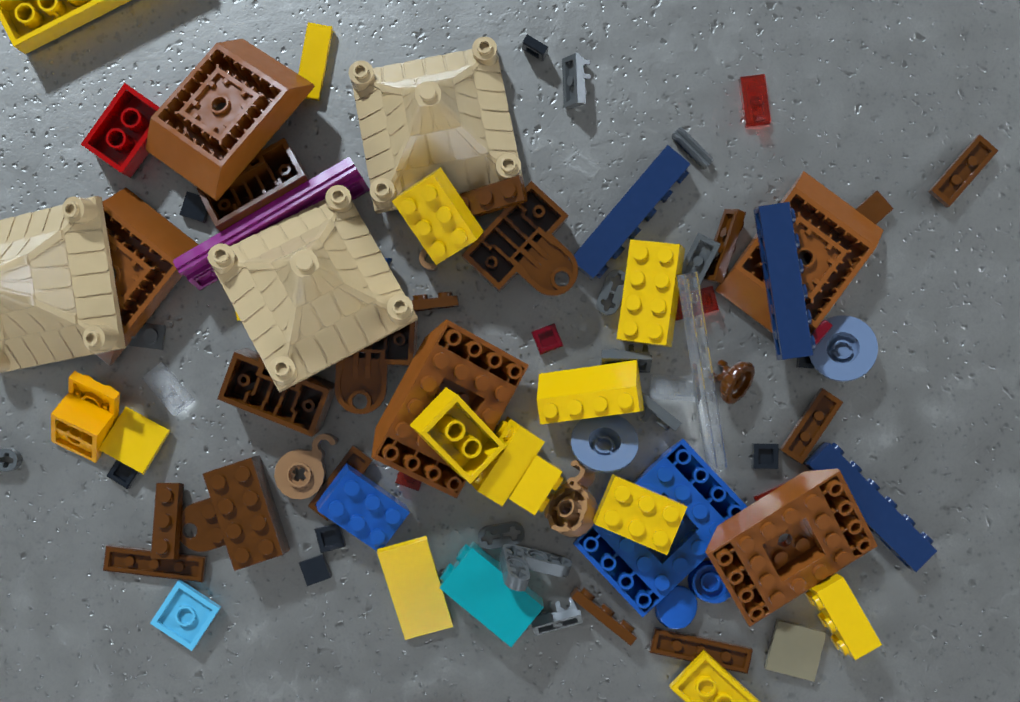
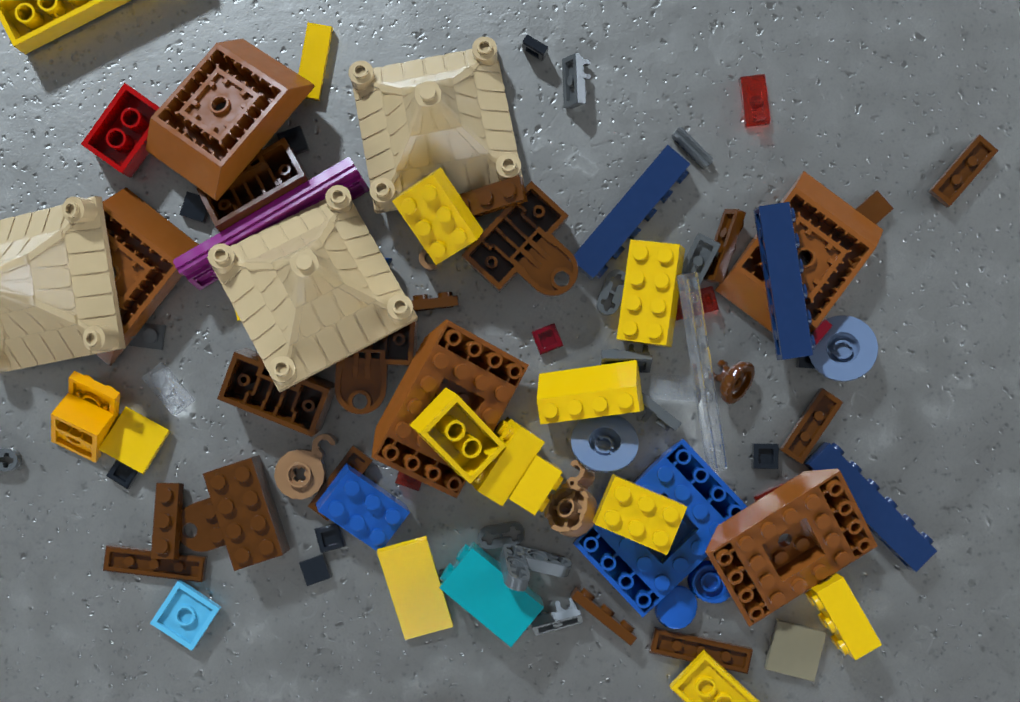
(295, 138): none -> black tile

